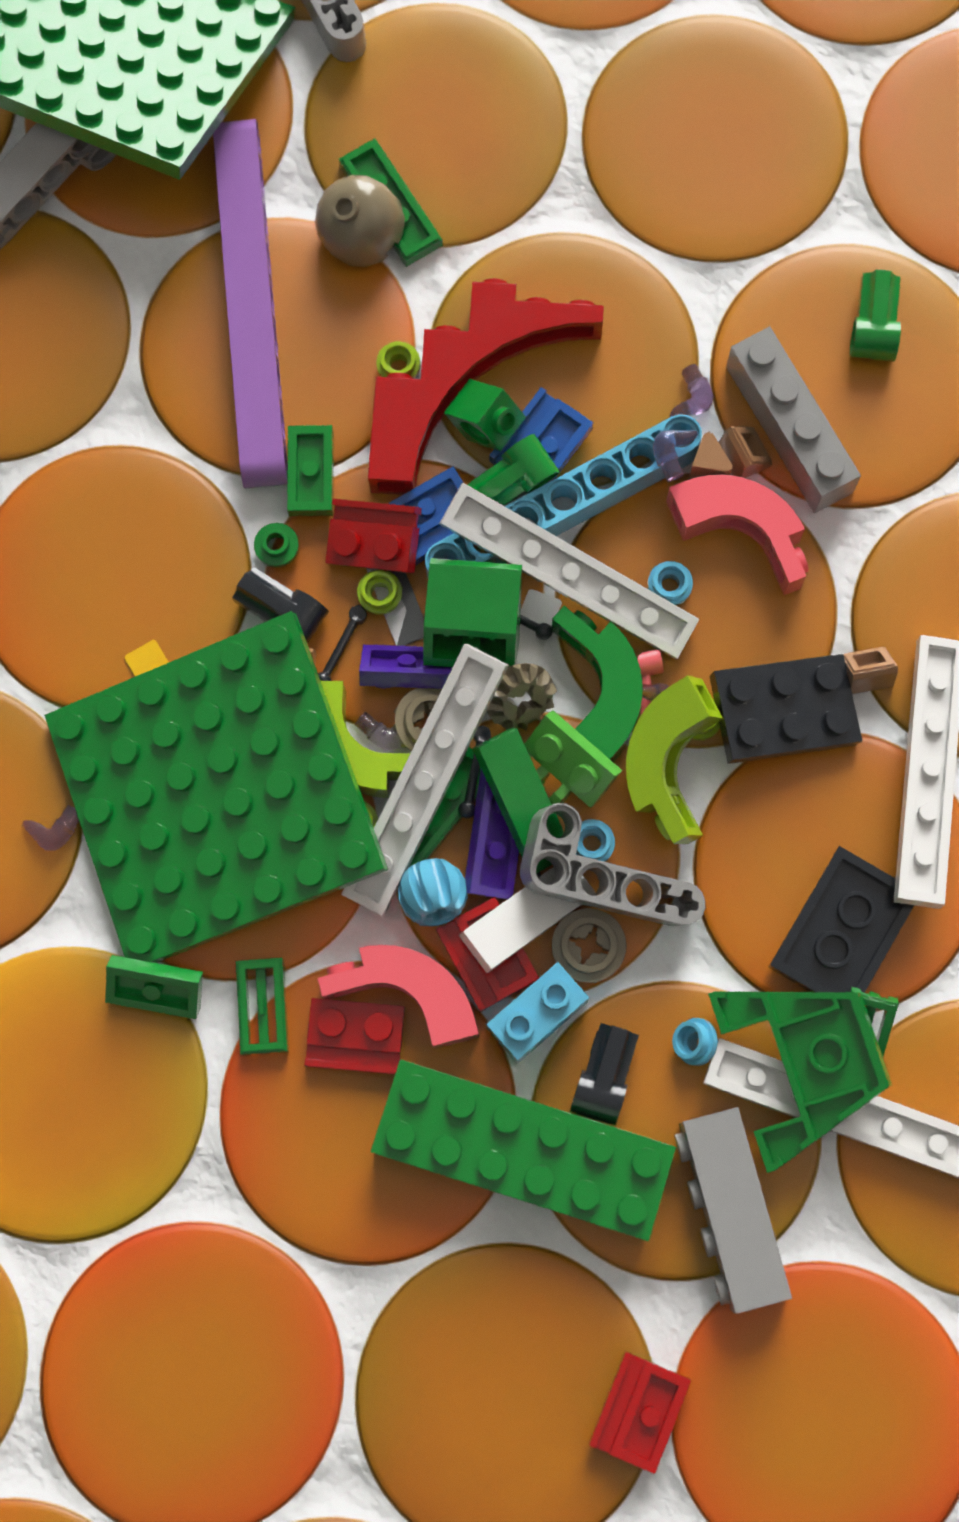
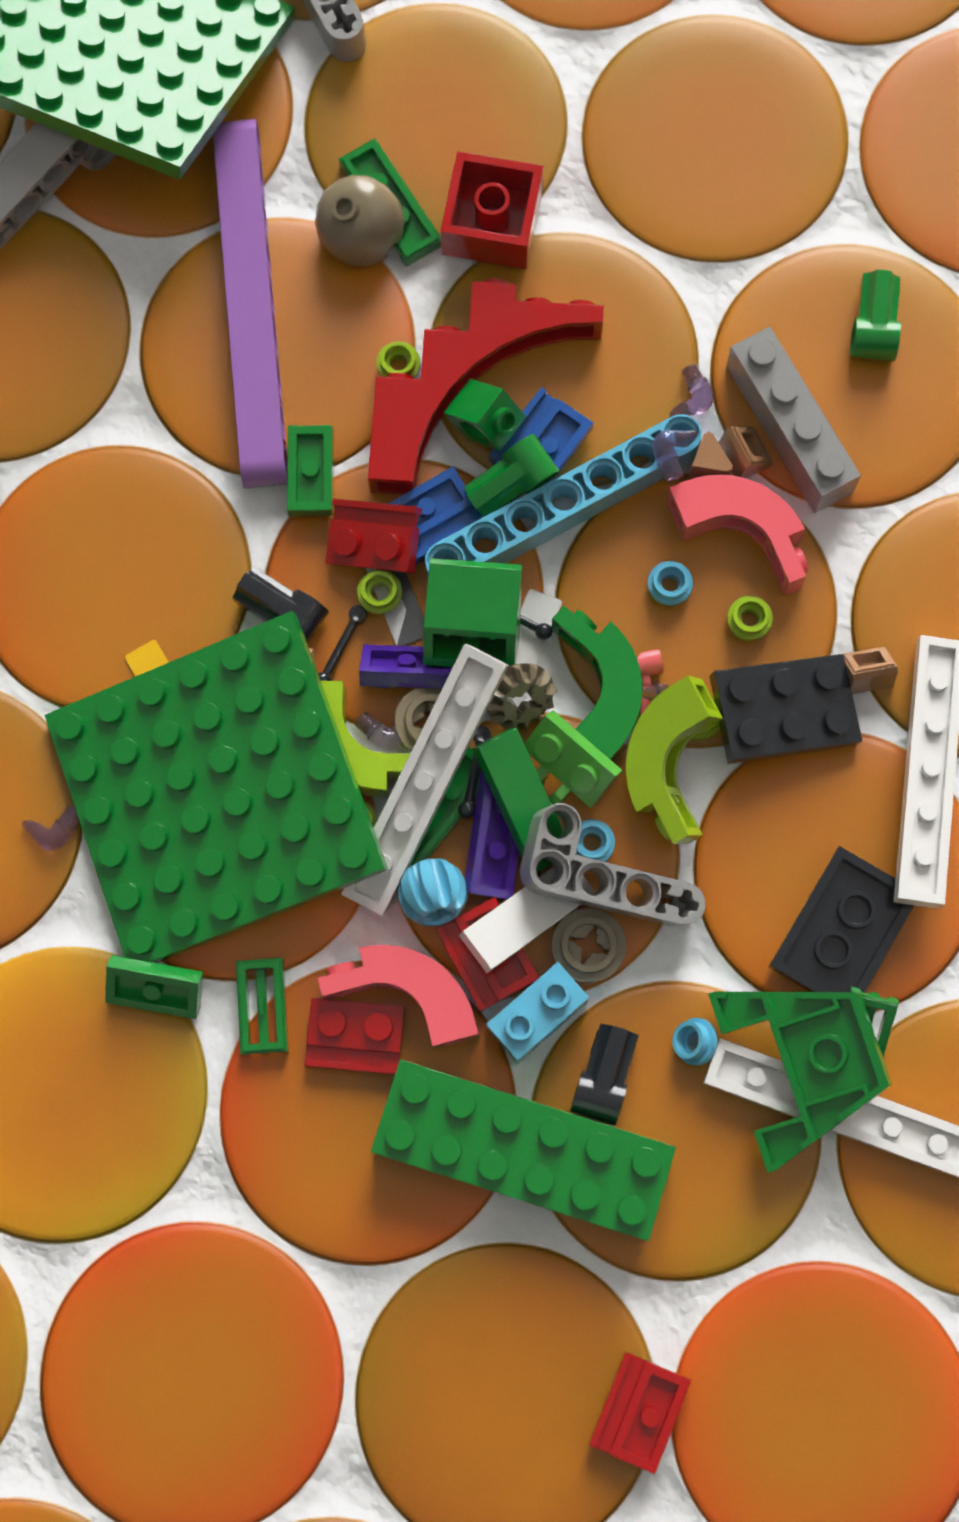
(279, 557): green plate -> none
(492, 210): none -> red brick
(569, 571): white plate -> none
(734, 1211): light grey brick -> none
(751, 605): none -> lime plate

